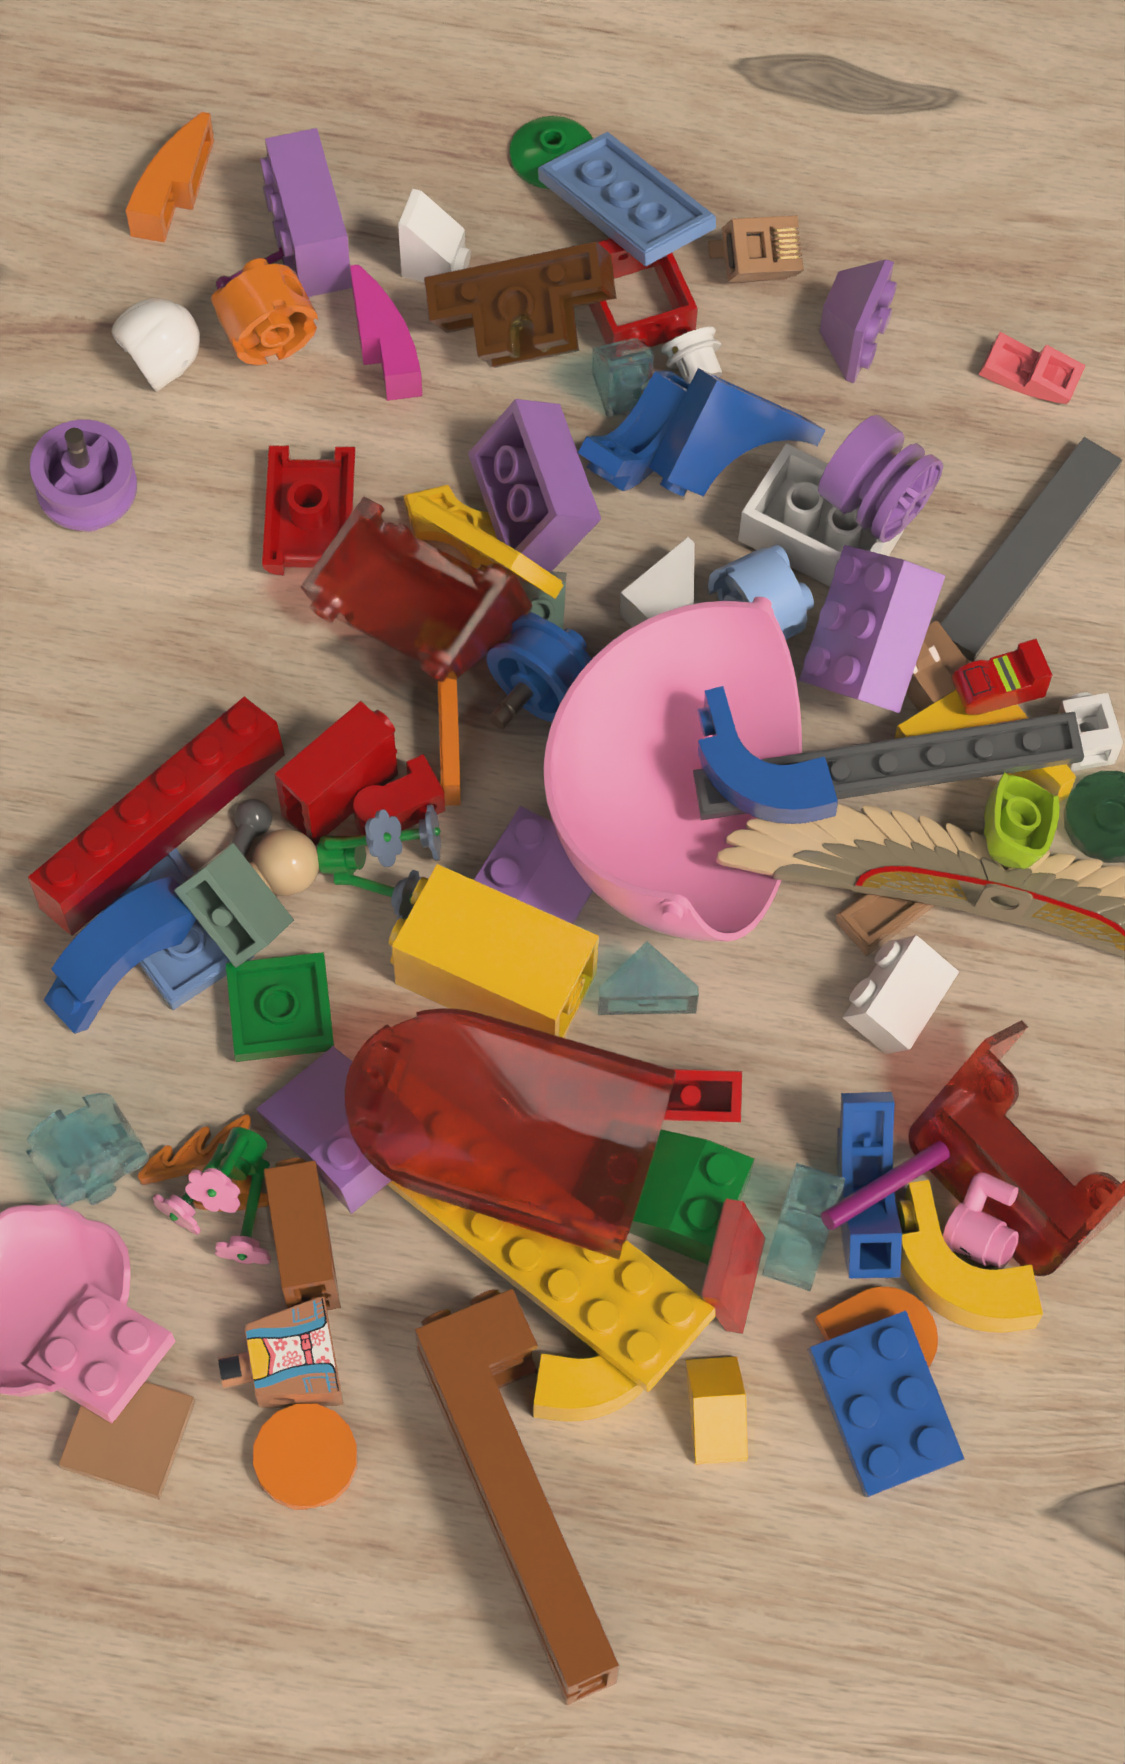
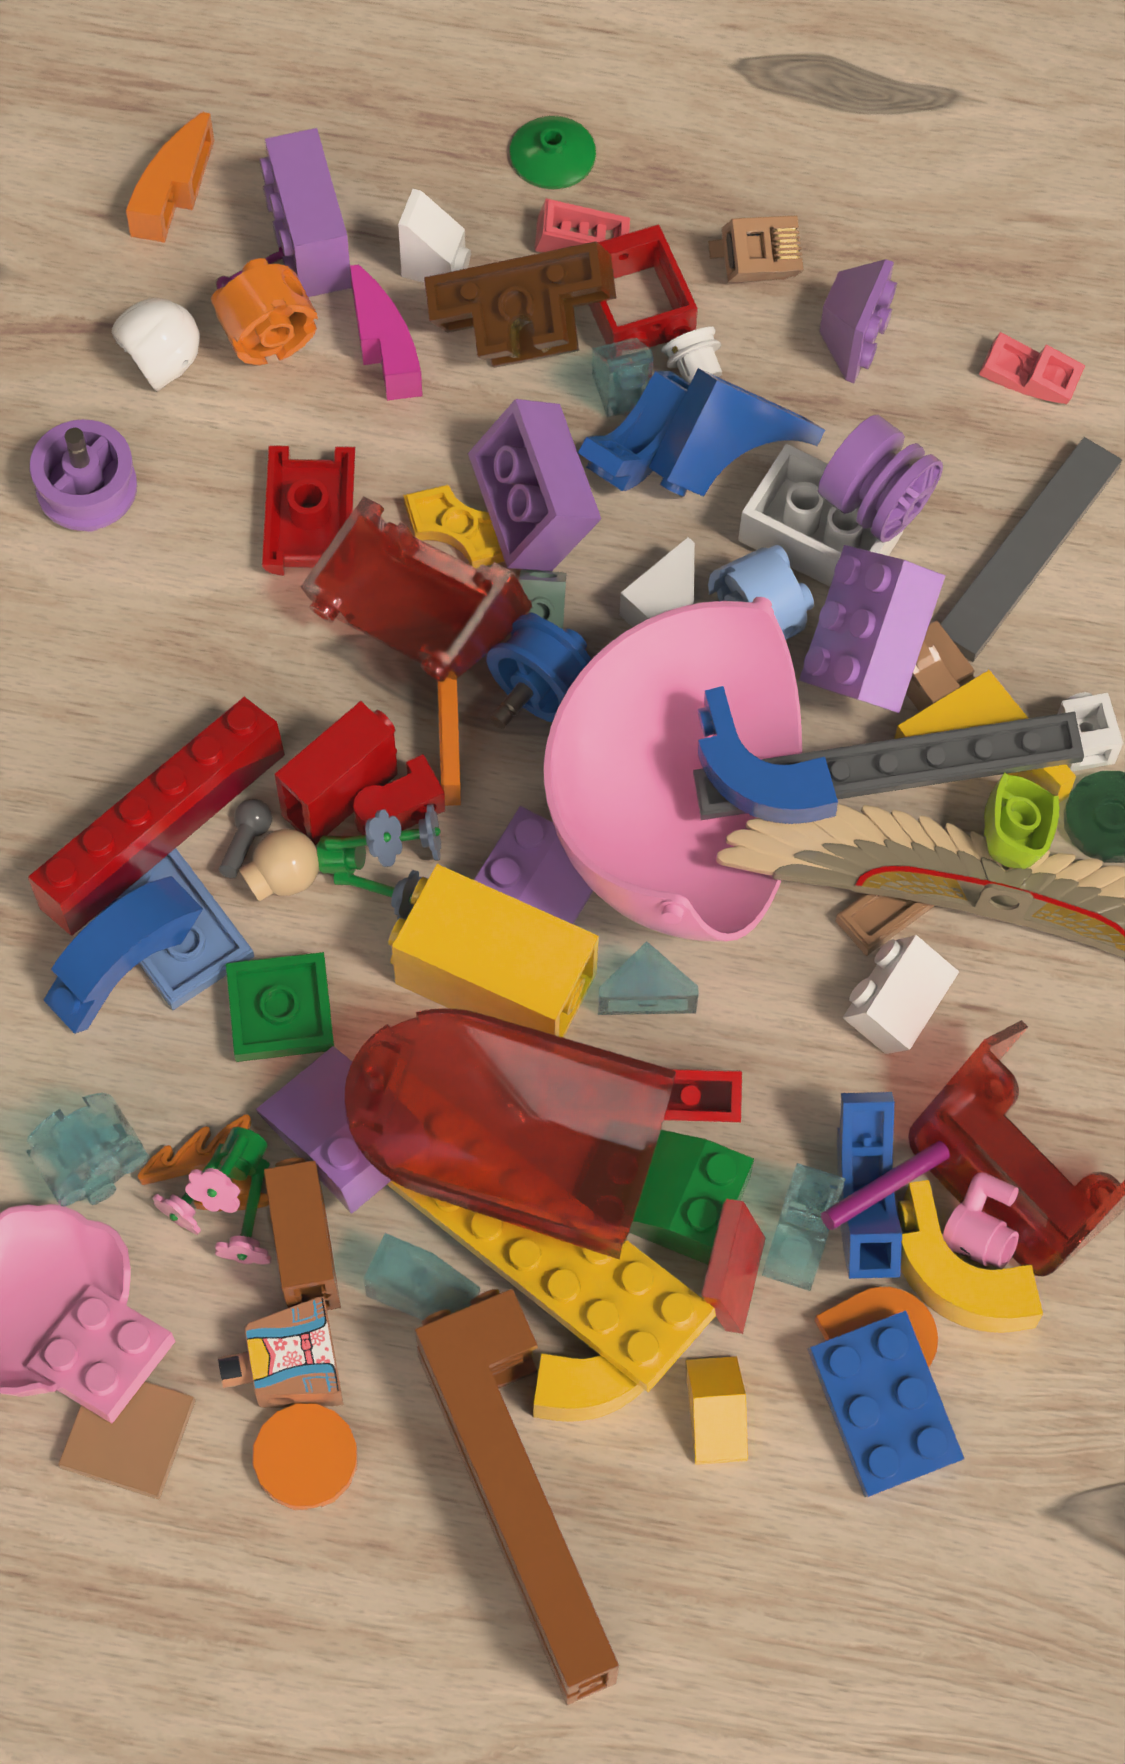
(234, 905): sand green brick -> none
(416, 1280): none -> clear light blue slope
(487, 545): yellow tile -> none
(569, 216): none -> coral slope
(627, 198): medium blue tile -> none
(1003, 679): red leg -> none

